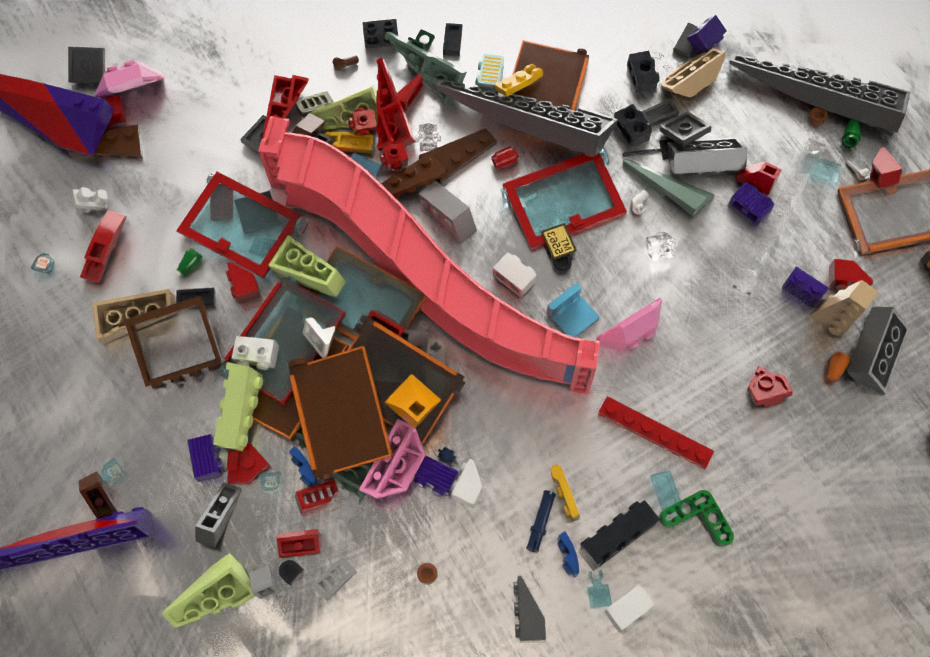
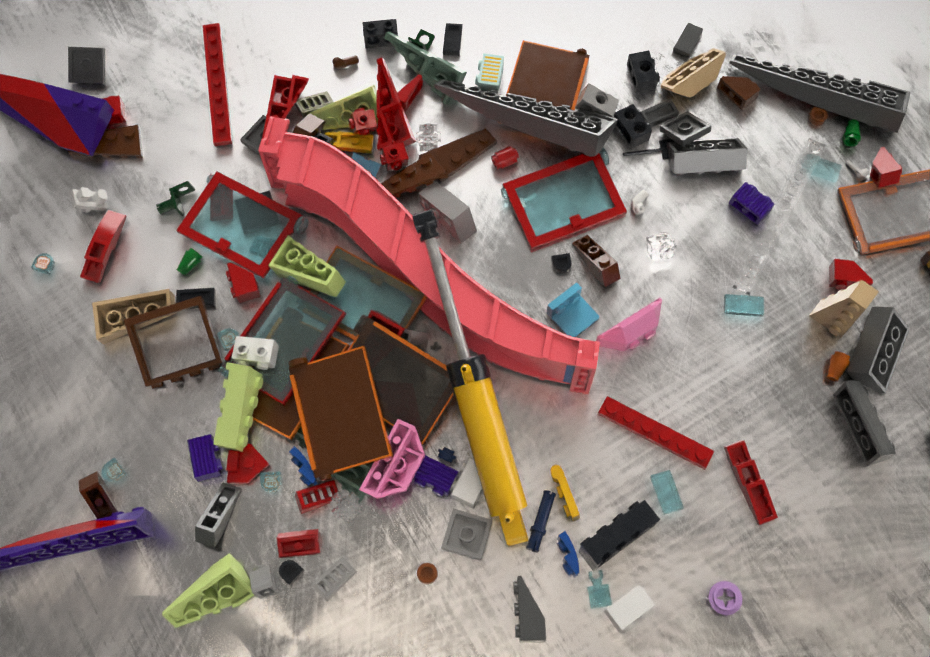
(125, 78): bright pink wedge -> none
(174, 201): none -> dark green bracket
(217, 85): none -> red plate
(228, 338): none -> clear light blue tile
(319, 338): white slope -> none
(413, 401): light orange slope -> none
(466, 534): none -> light grey plate
(478, 406): none -> yellow piece
(514, 274): white brick -> none
(519, 80): yellow hinge -> none
(558, 241): clear yellow sticker -> none
(597, 101): none -> light grey brick
(598, 261): none -> reddish brown slope
(682, 193): sand green wedge -> none
(704, 509): green beam -> none
(707, 34): dark purple brick -> none
(731, 591): none -> lavender gear
(739, 90): none -> reddish brown slope
(743, 305): none -> clear light blue tile
(750, 482): none -> red slope
(760, 175): red slope -> none
(768, 388): plate -> none
(805, 287): dark purple brick -> none
(864, 423): none -> dark grey slope

